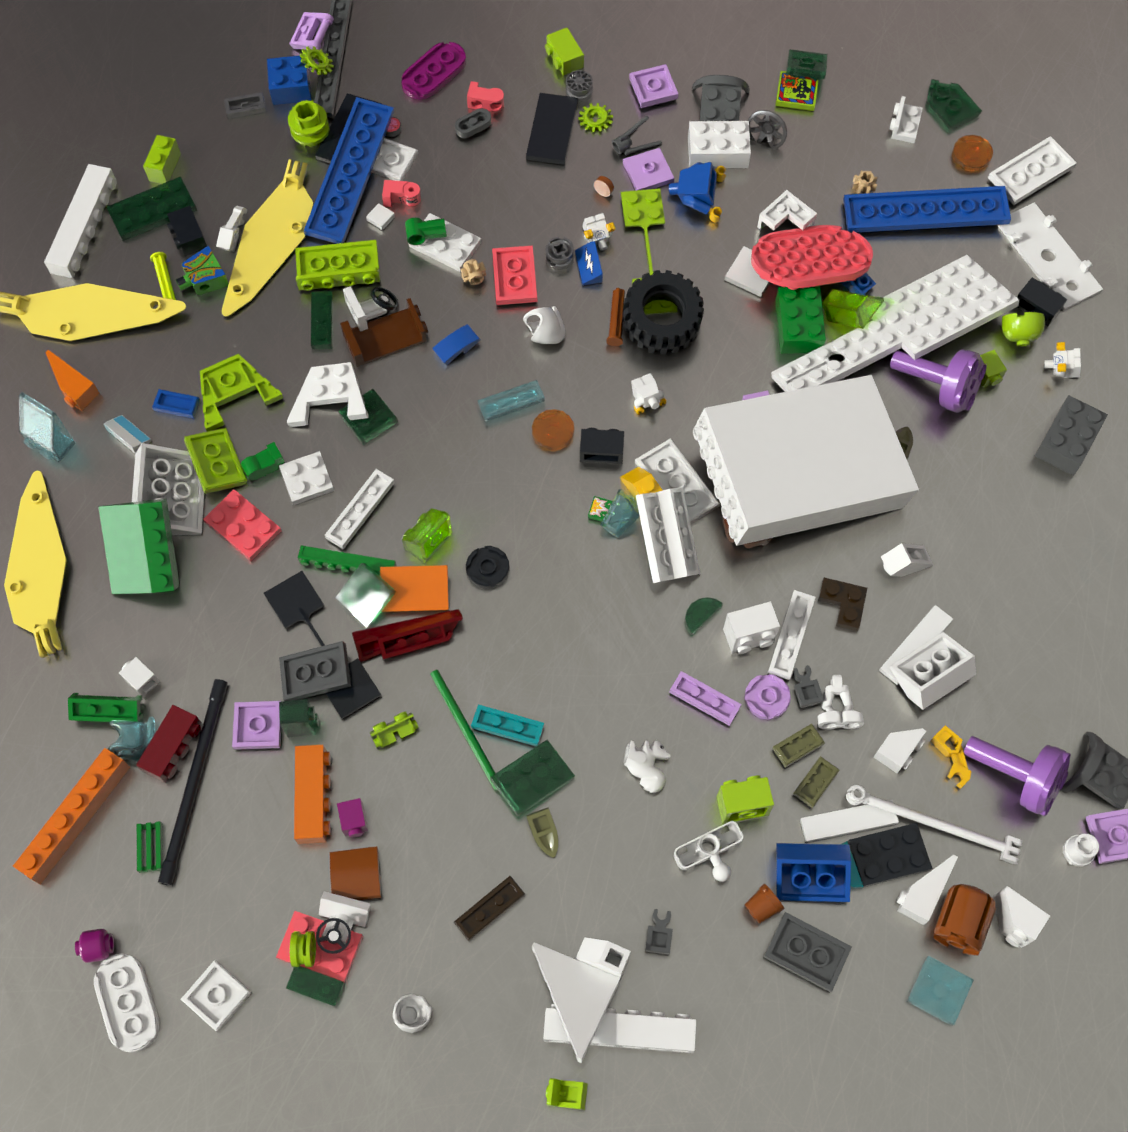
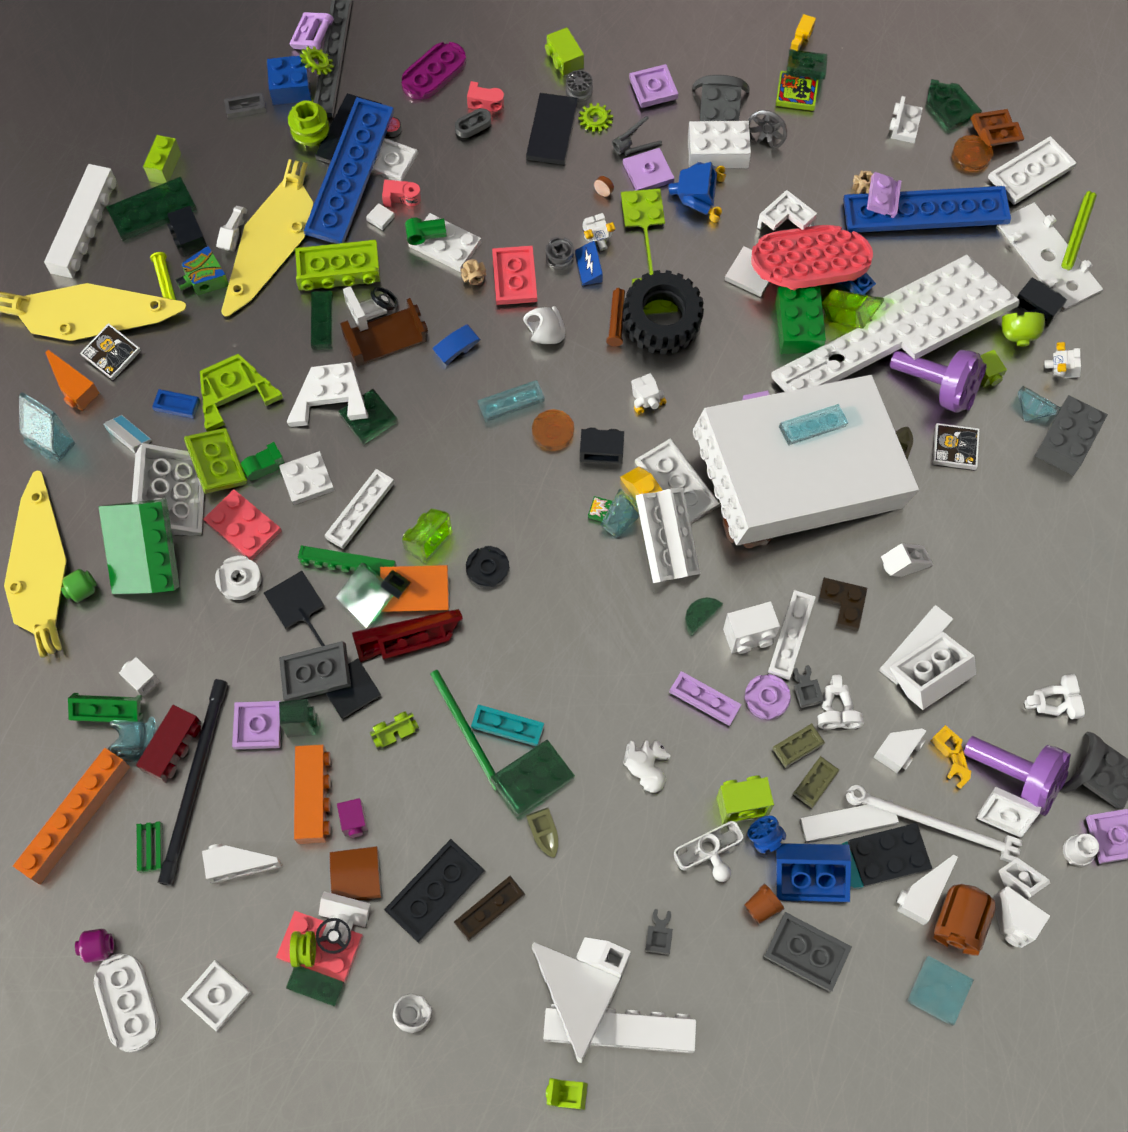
(78, 585): none -> bright green head
(110, 351): none -> tile
(230, 862): none -> white slope
(247, 586): none -> white plate
(395, 584): none -> black tile
(434, 891): none -> black tile
(766, 834): none -> blue wheel
(803, 31): none -> yellow piece
(813, 424): none -> clear light blue plate
(884, 194): none -> lavender plate
(955, 446): none -> tile
(997, 127): none -> dark orange slope
(1008, 812): none -> white tile
(1023, 878): none -> white slope
(1034, 405): none -> clear light blue slope
(1073, 701): none -> white piece
(1078, 230): none -> lime axle

